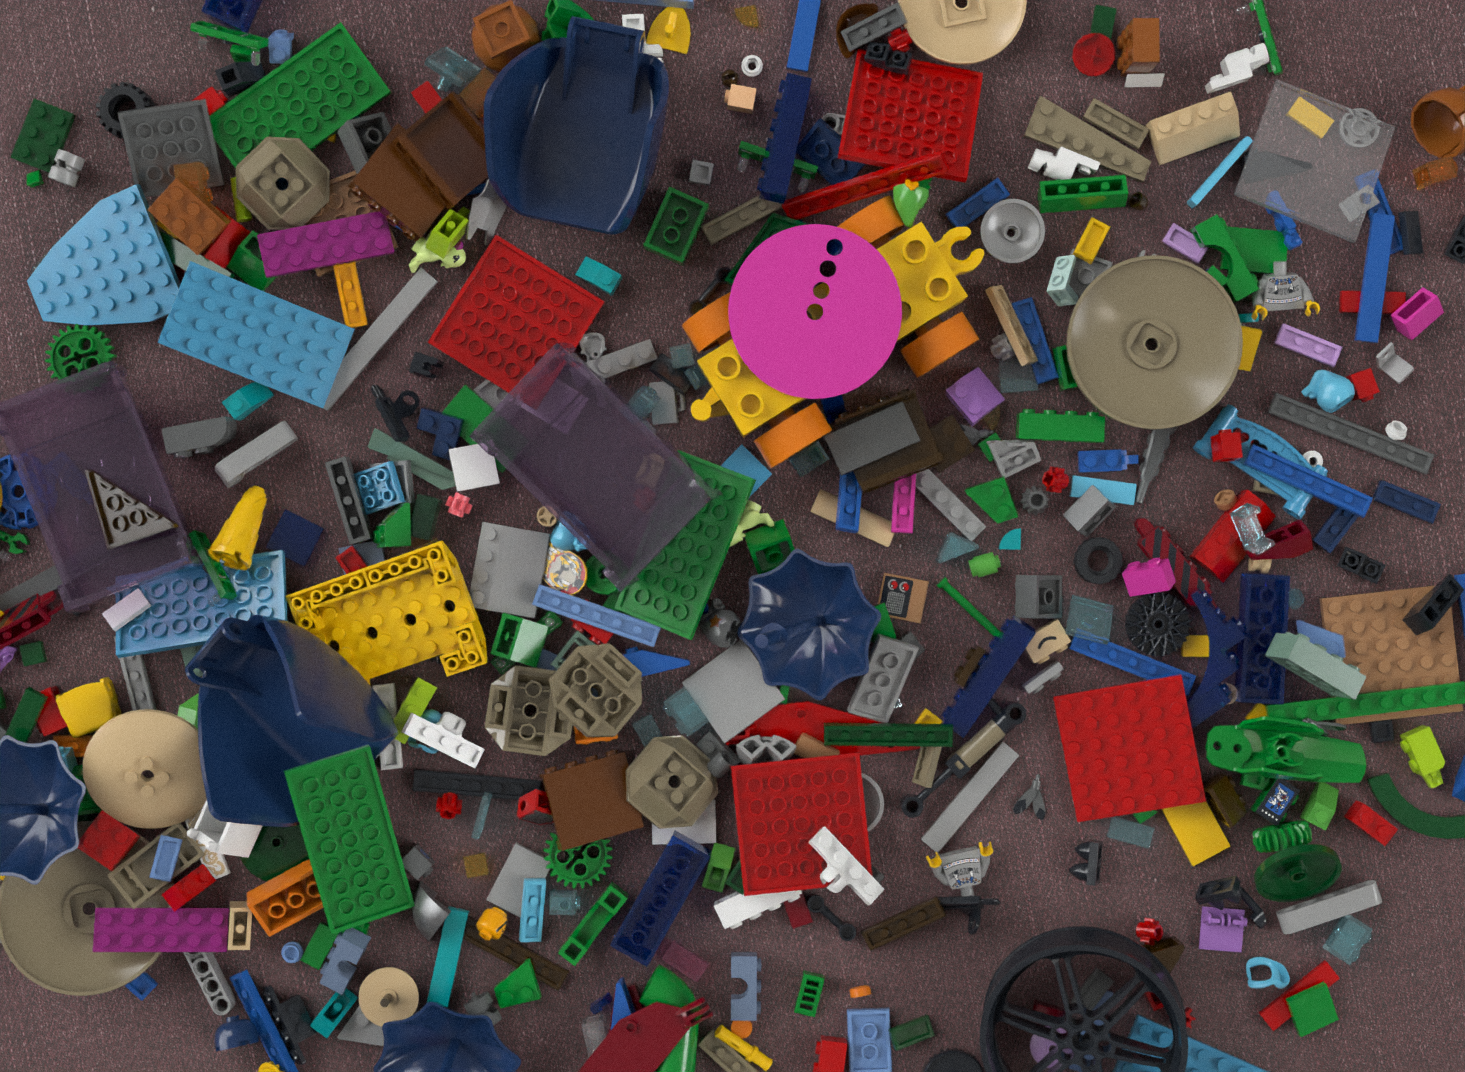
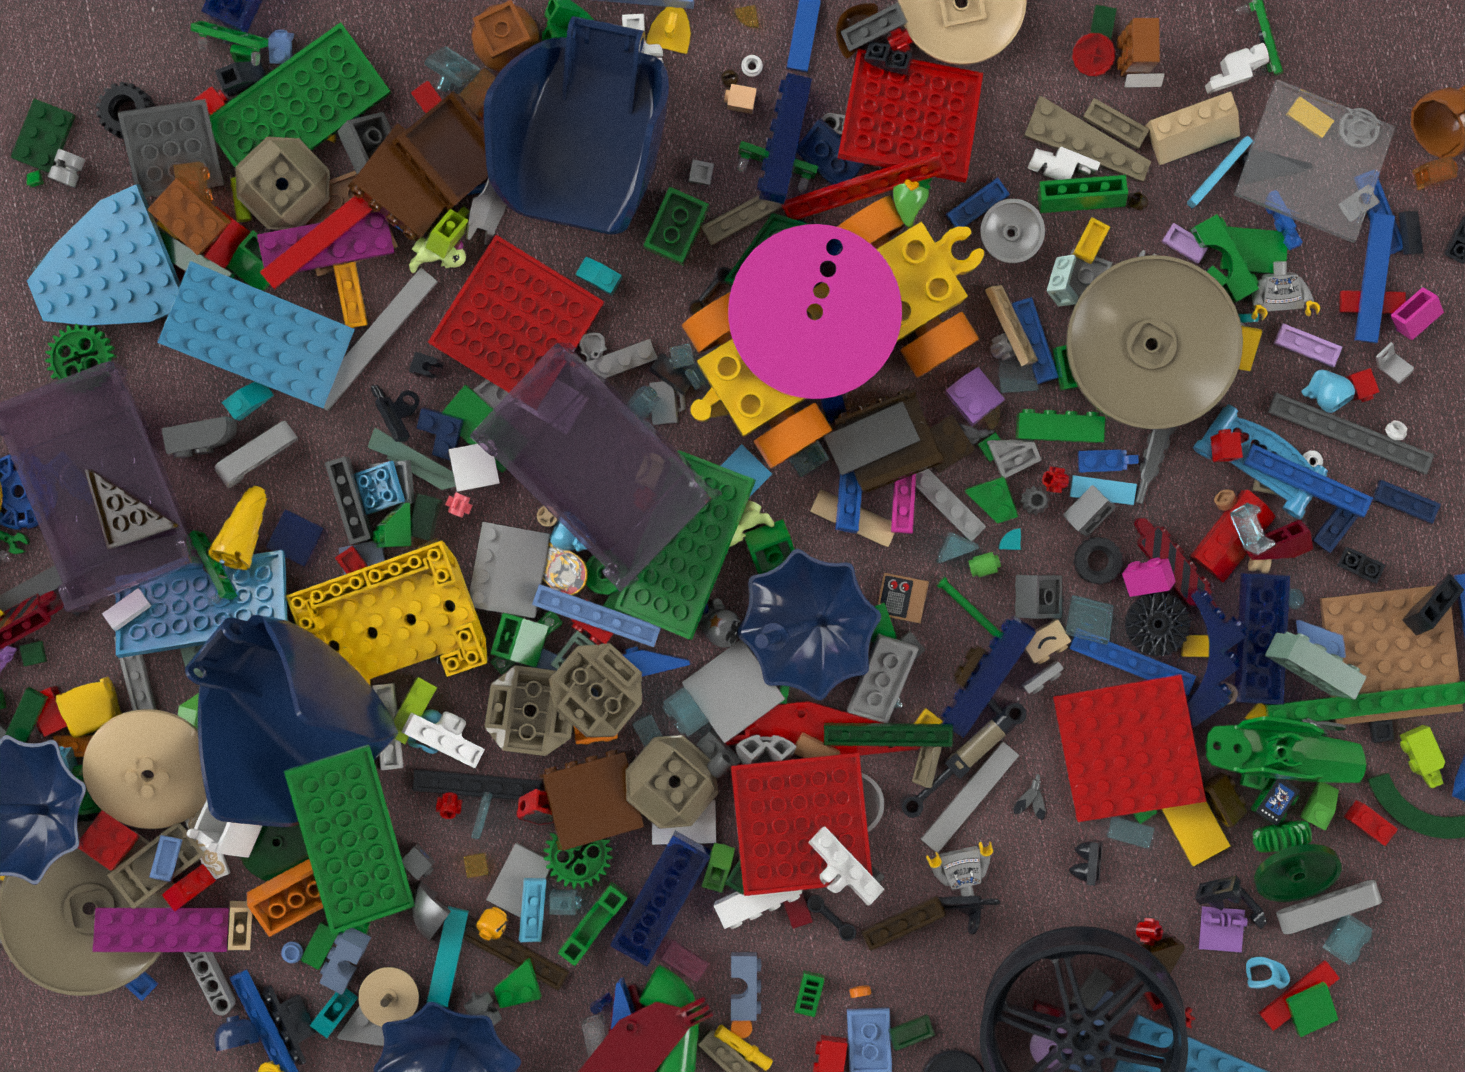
(316, 241): none -> red tile

